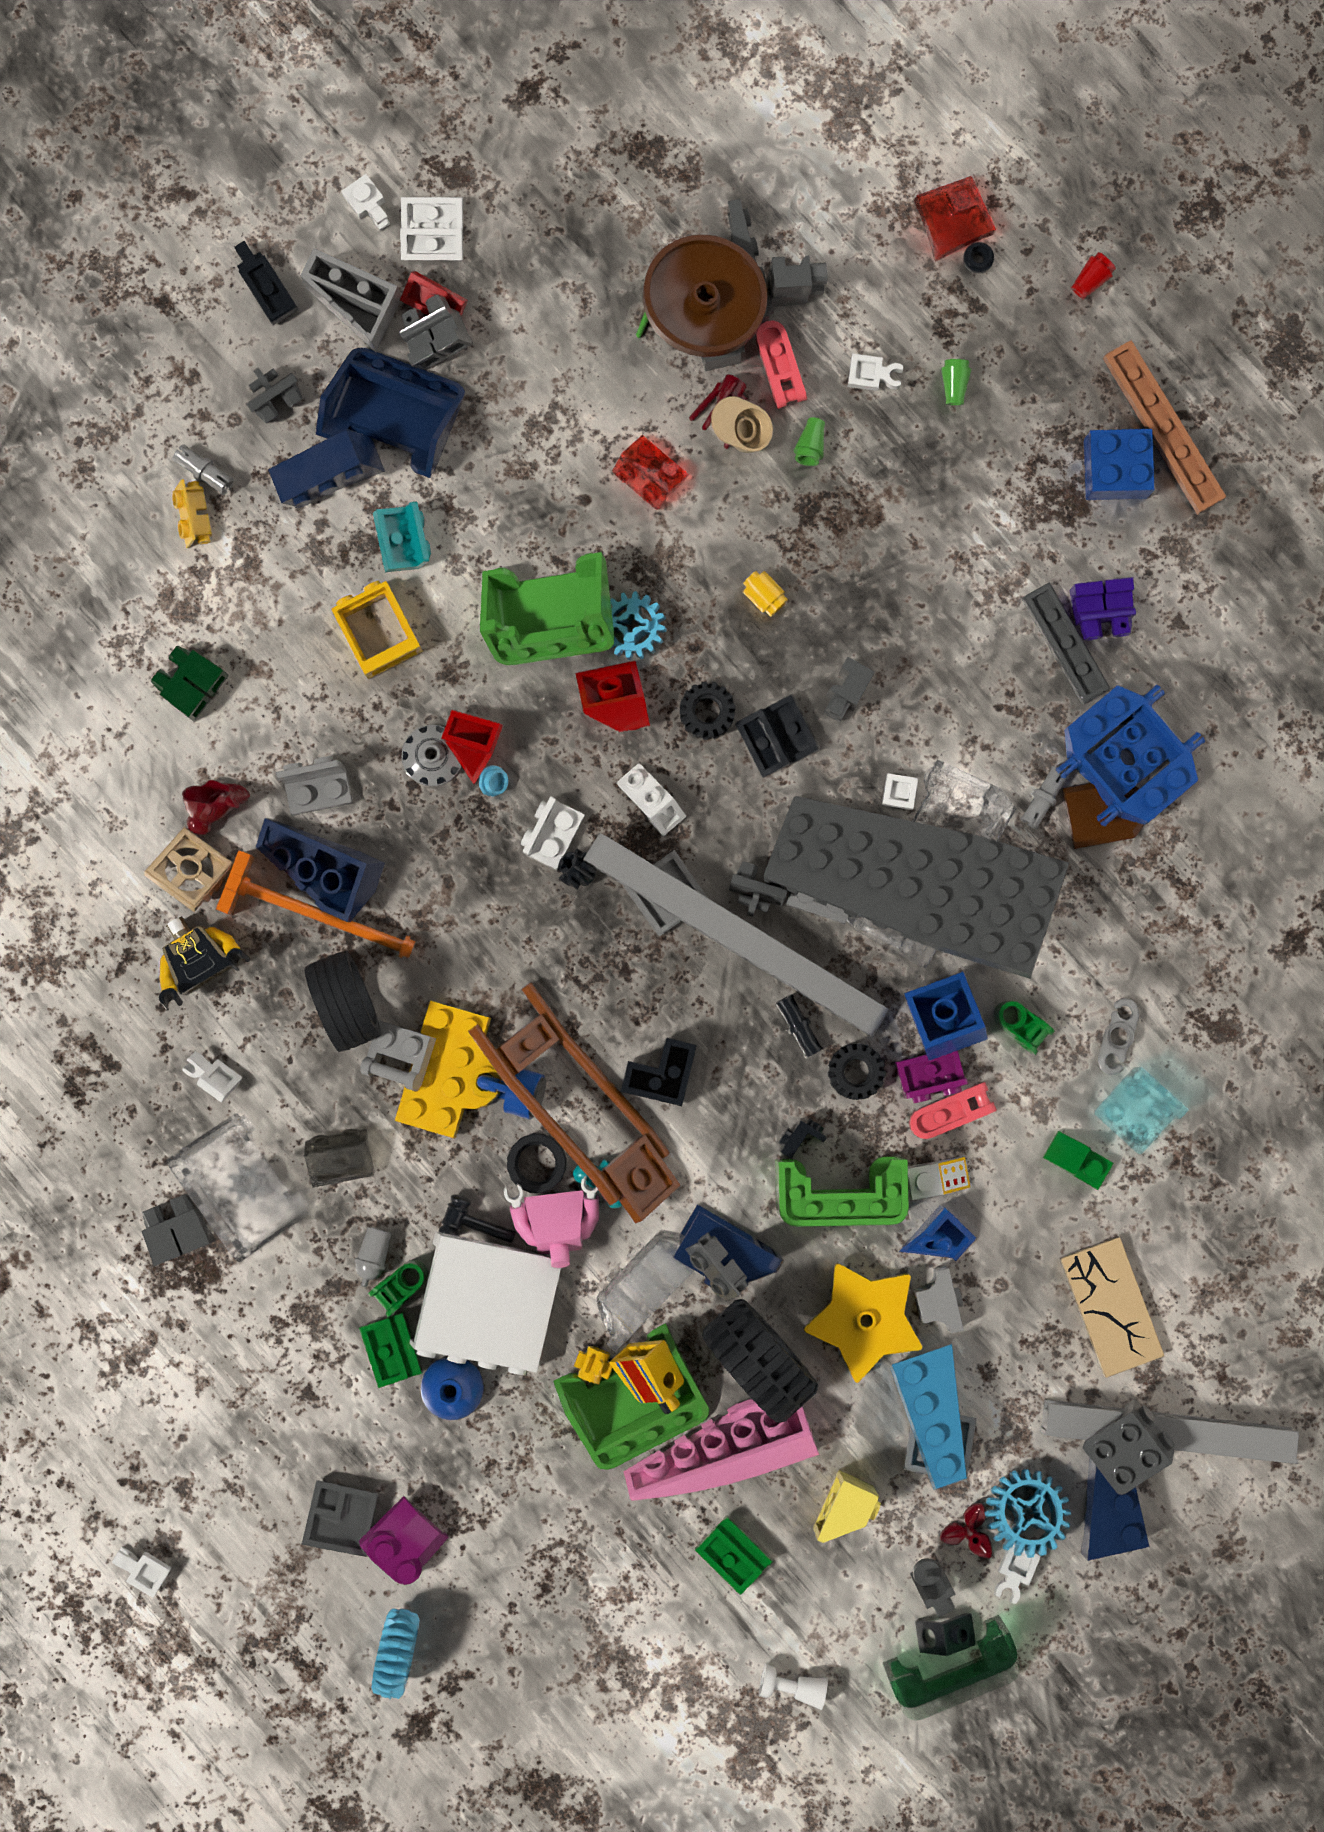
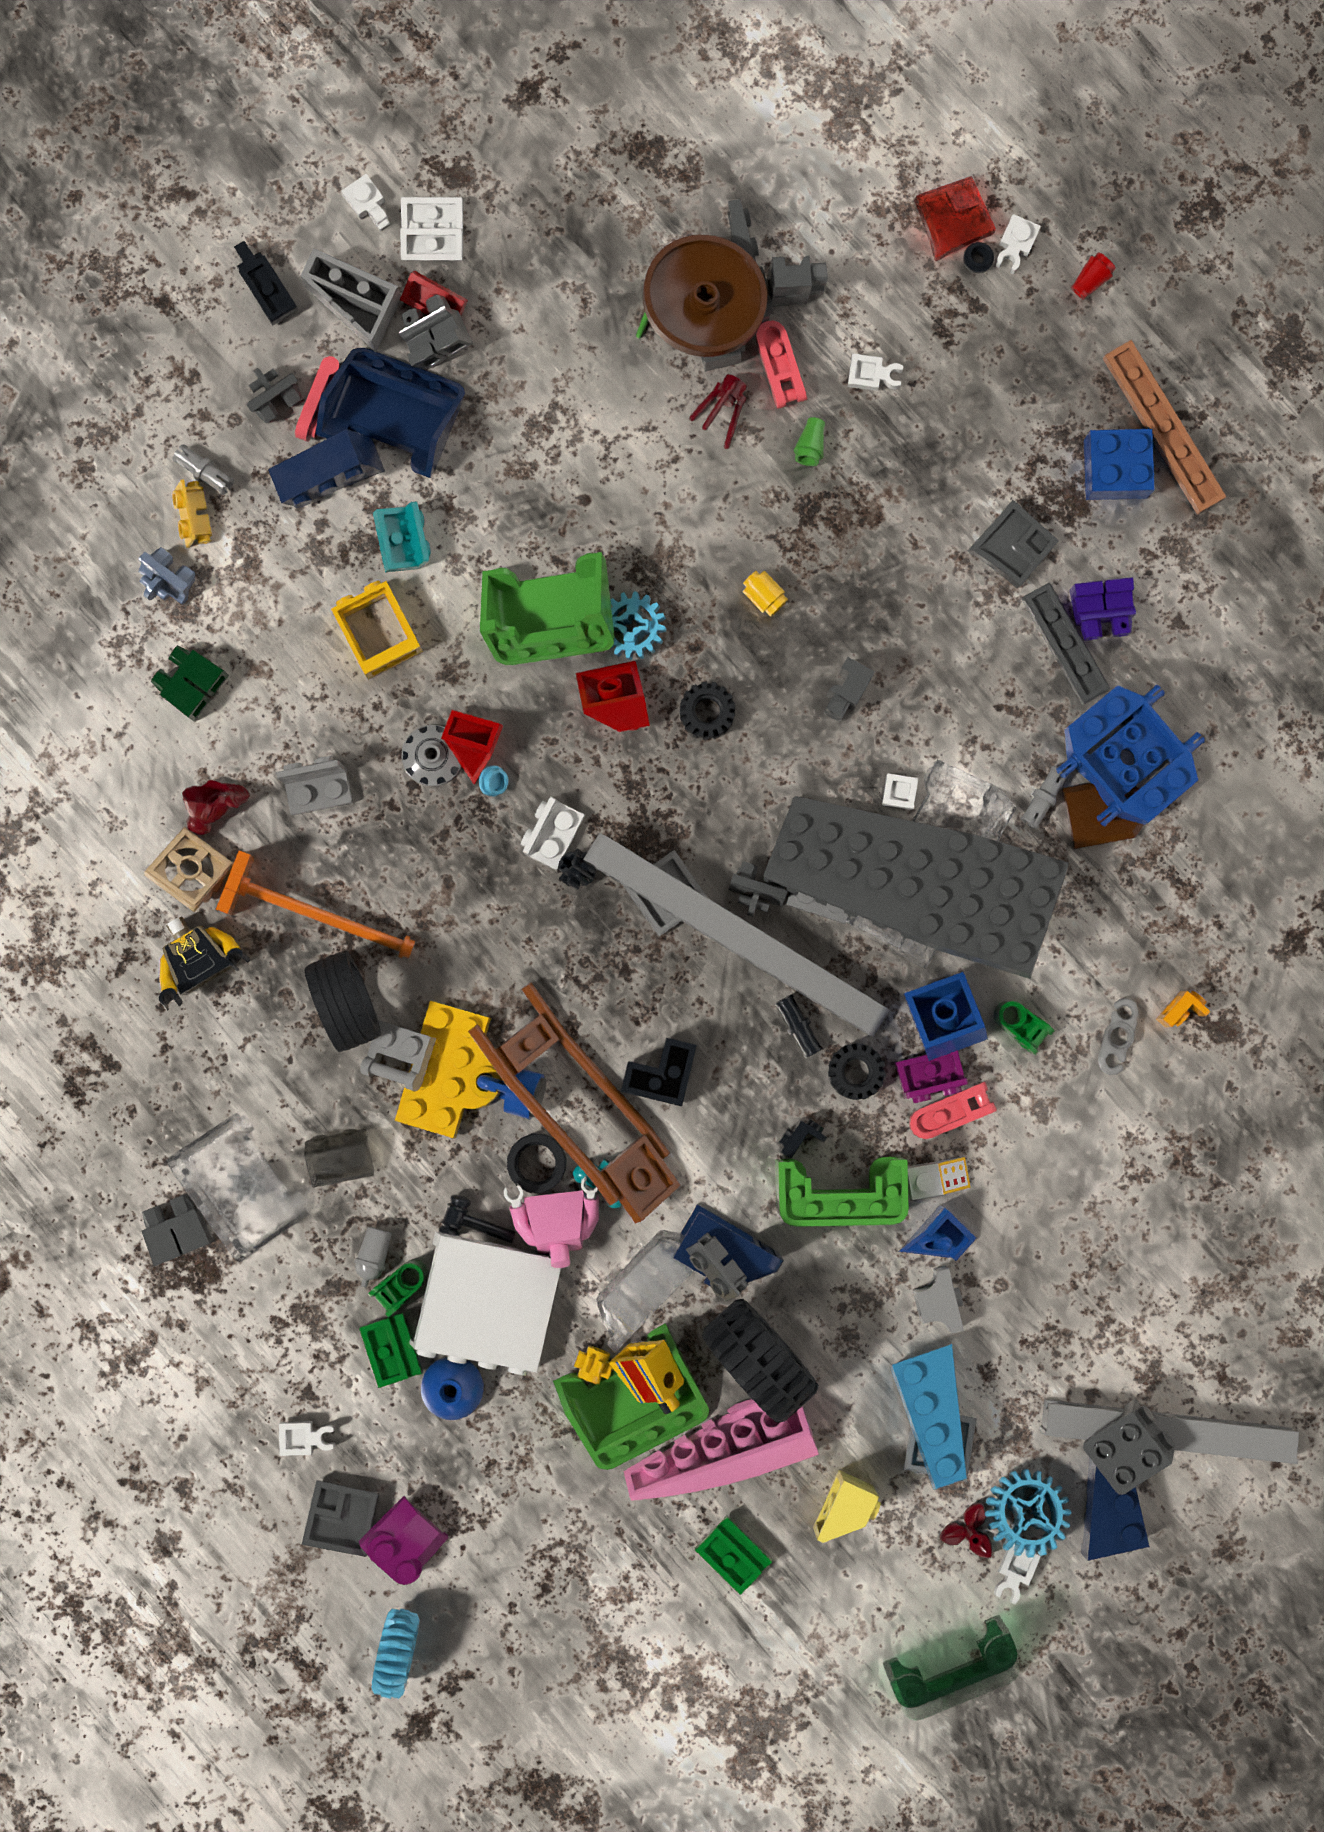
(146, 1573): white plate -> none
(161, 581): none -> sand blue hips
(213, 1078): white plate -> none
(299, 1438): none -> white plate
(308, 418): none -> coral plate
(329, 872): dark blue wedge -> none
(649, 472): clear red bracket -> none
(651, 799): white bracket -> none
(741, 424): tan cap -> none
(778, 736): black slope -> none
(806, 1689): white piece -> none
(850, 1300): yellow plate -> none
(933, 1585): dark grey hips -> none
(950, 1635): black bracket -> none
(955, 380): bright green cone -> none
(1014, 544): none -> dark grey plate
(1017, 240): none -> white plate
(1078, 1160): green slope -> none
(1112, 1307): tan tile -> none
(1139, 1109): clear light blue bracket -> none
(1177, 1012): none -> light orange bracket

